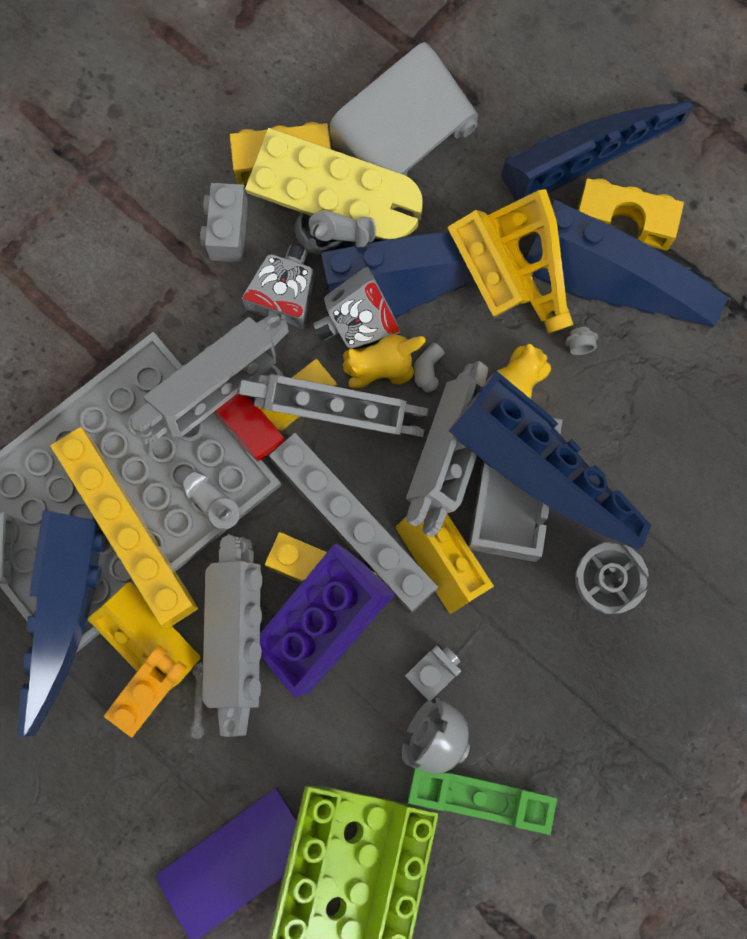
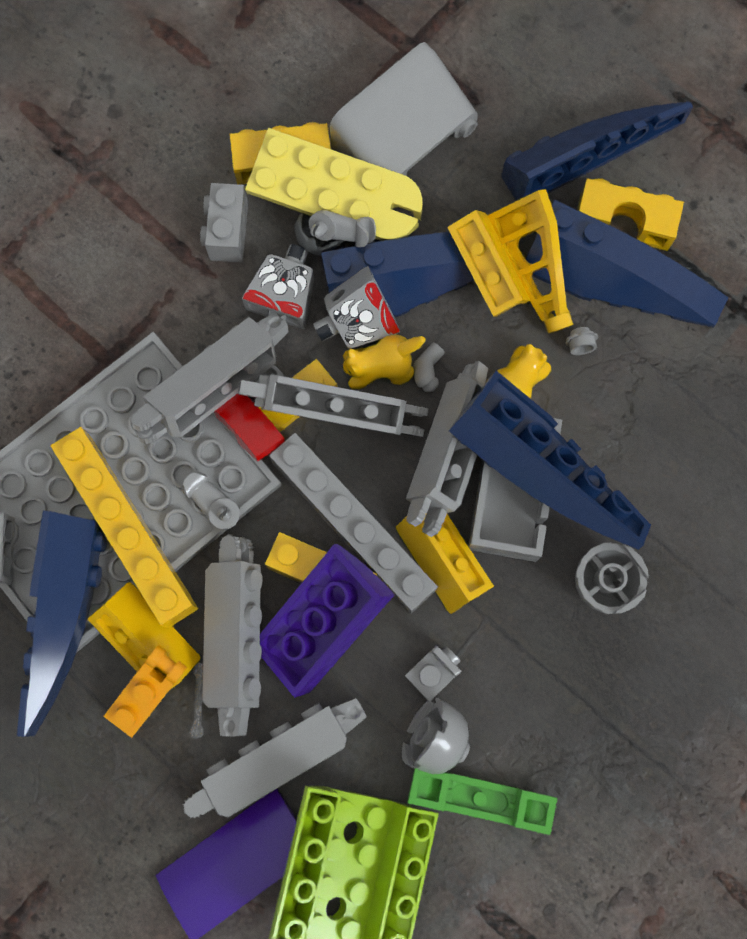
(277, 761): none -> light grey hinge

